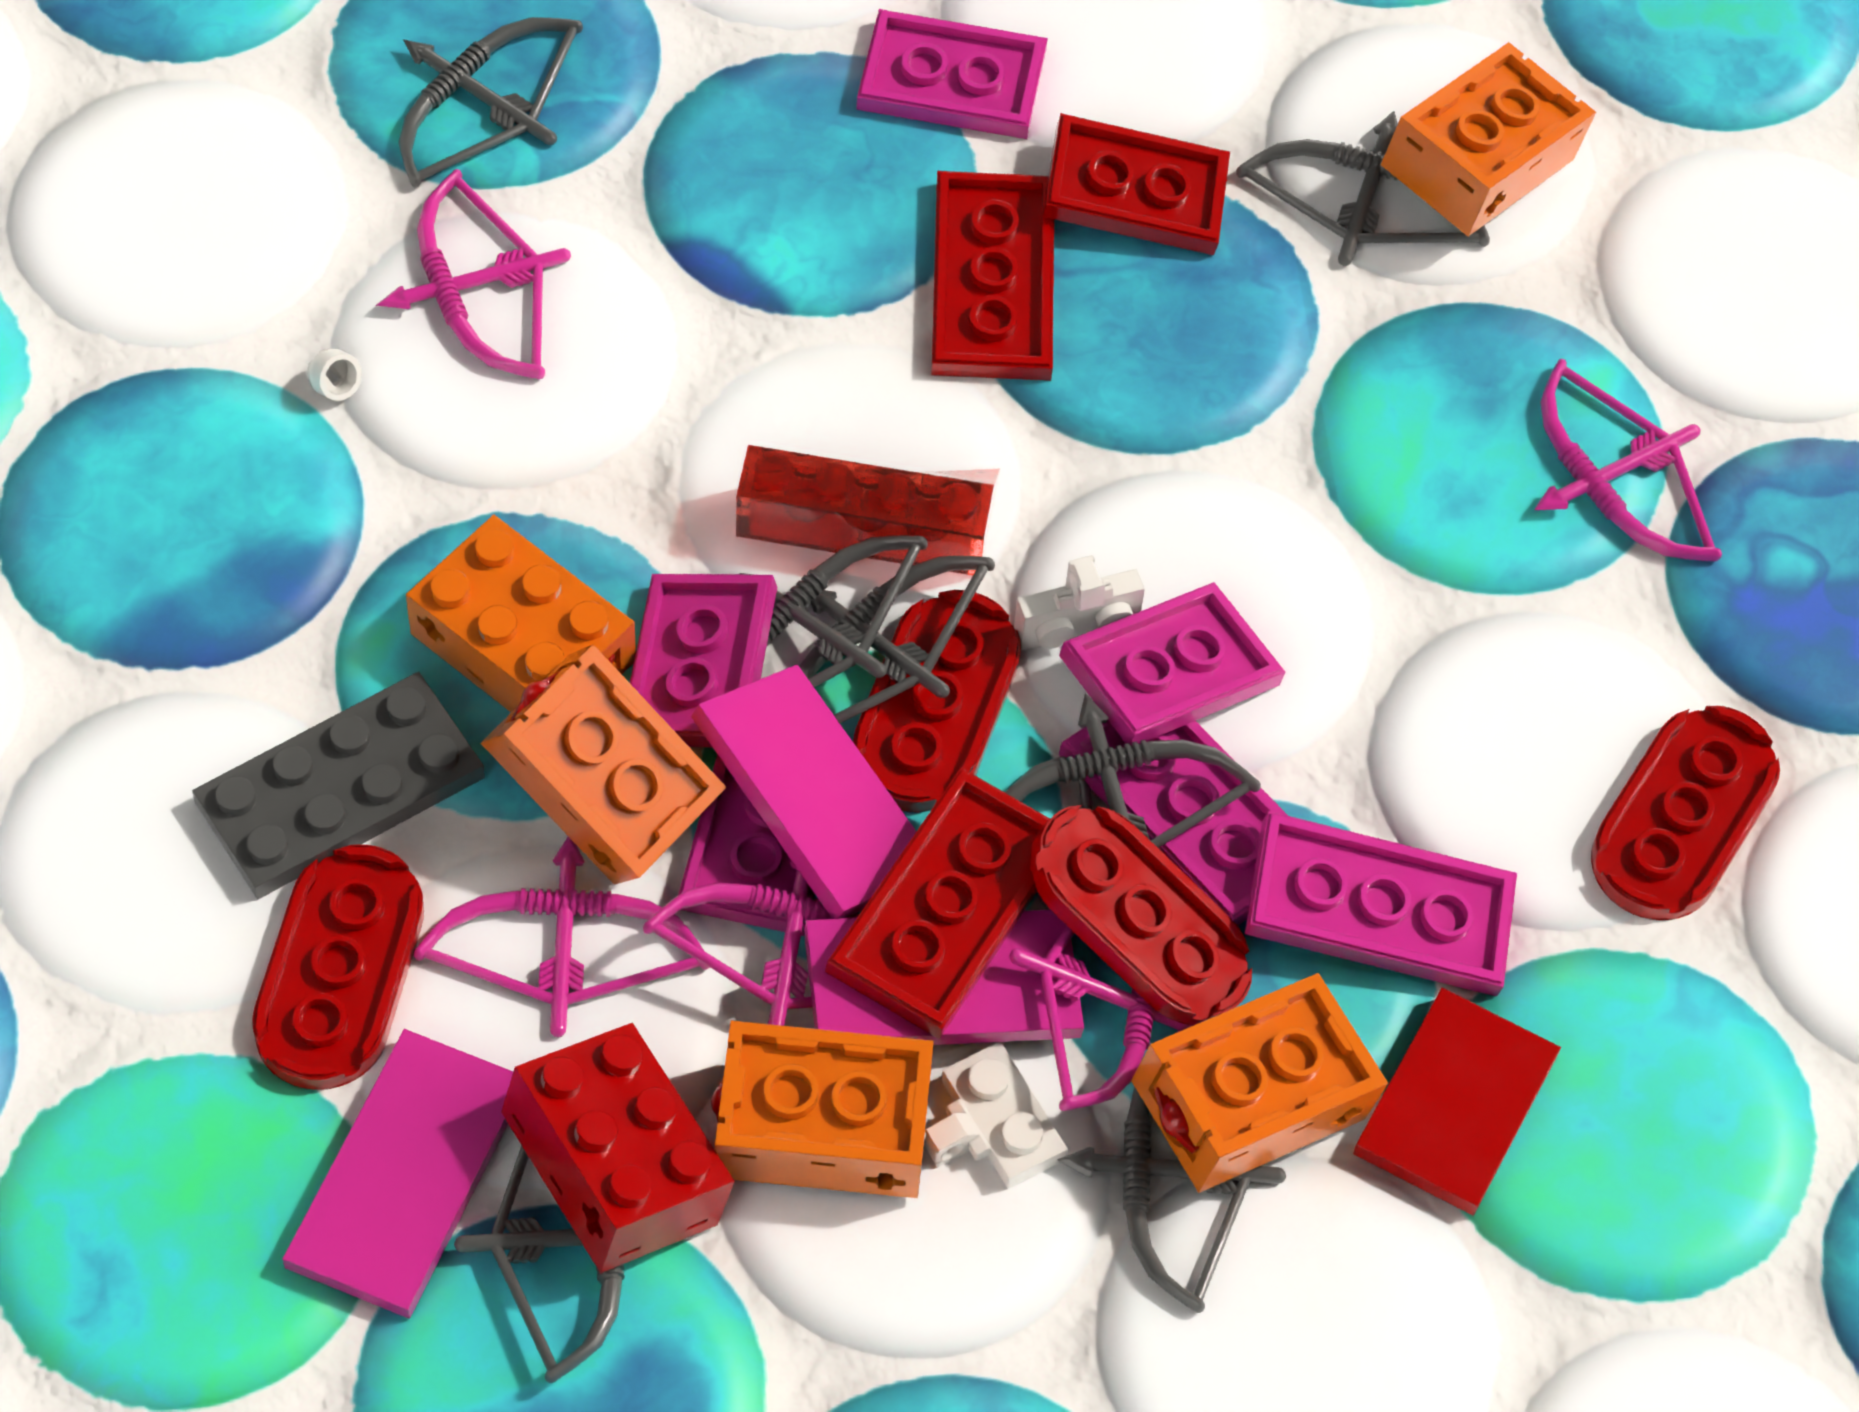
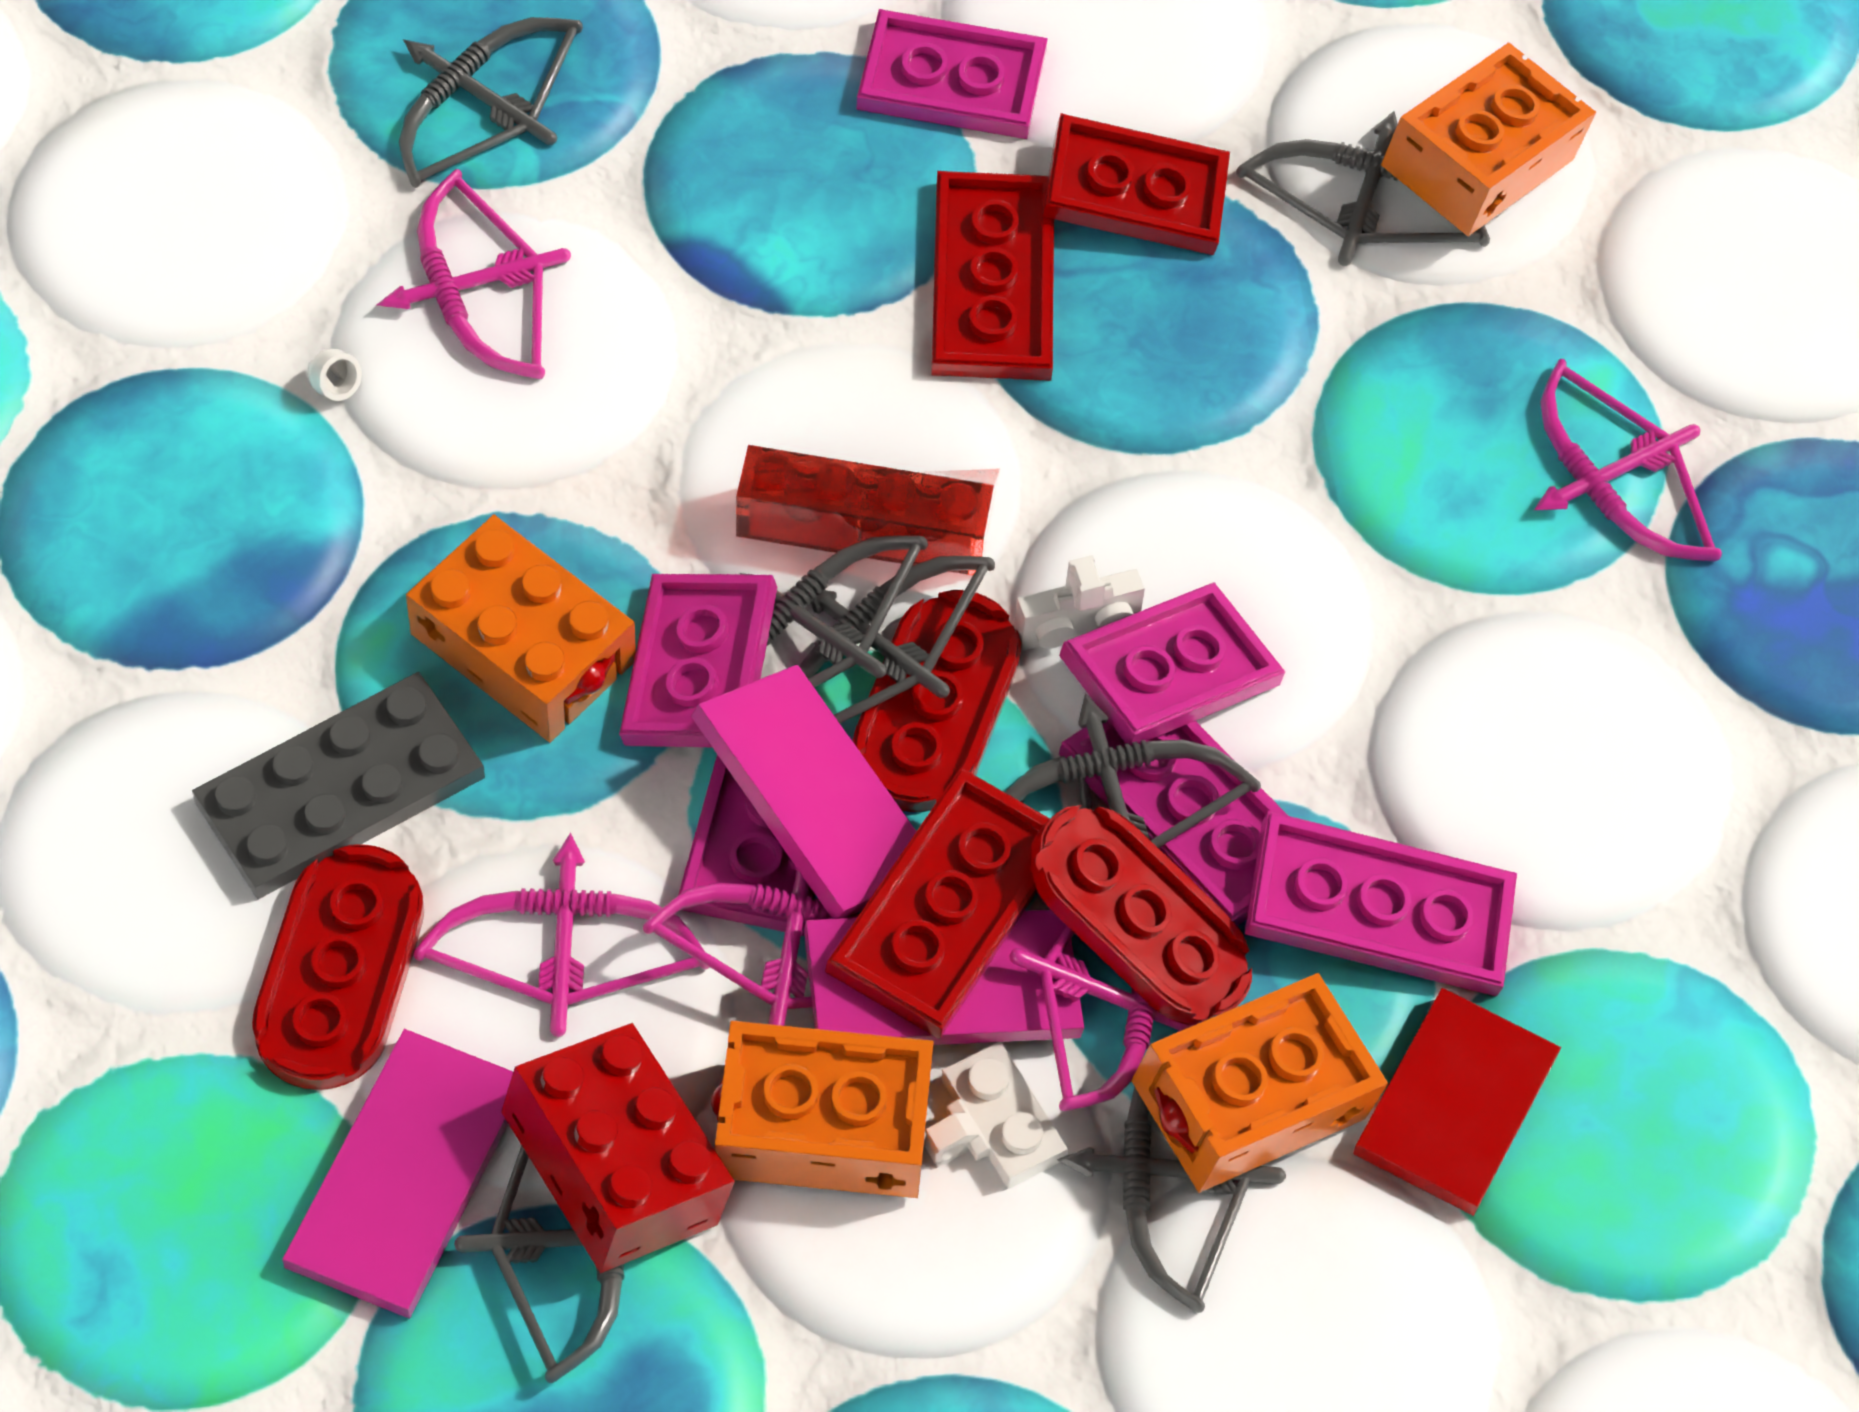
(603, 765): orange piece -> none
(1685, 813): red tile -> none

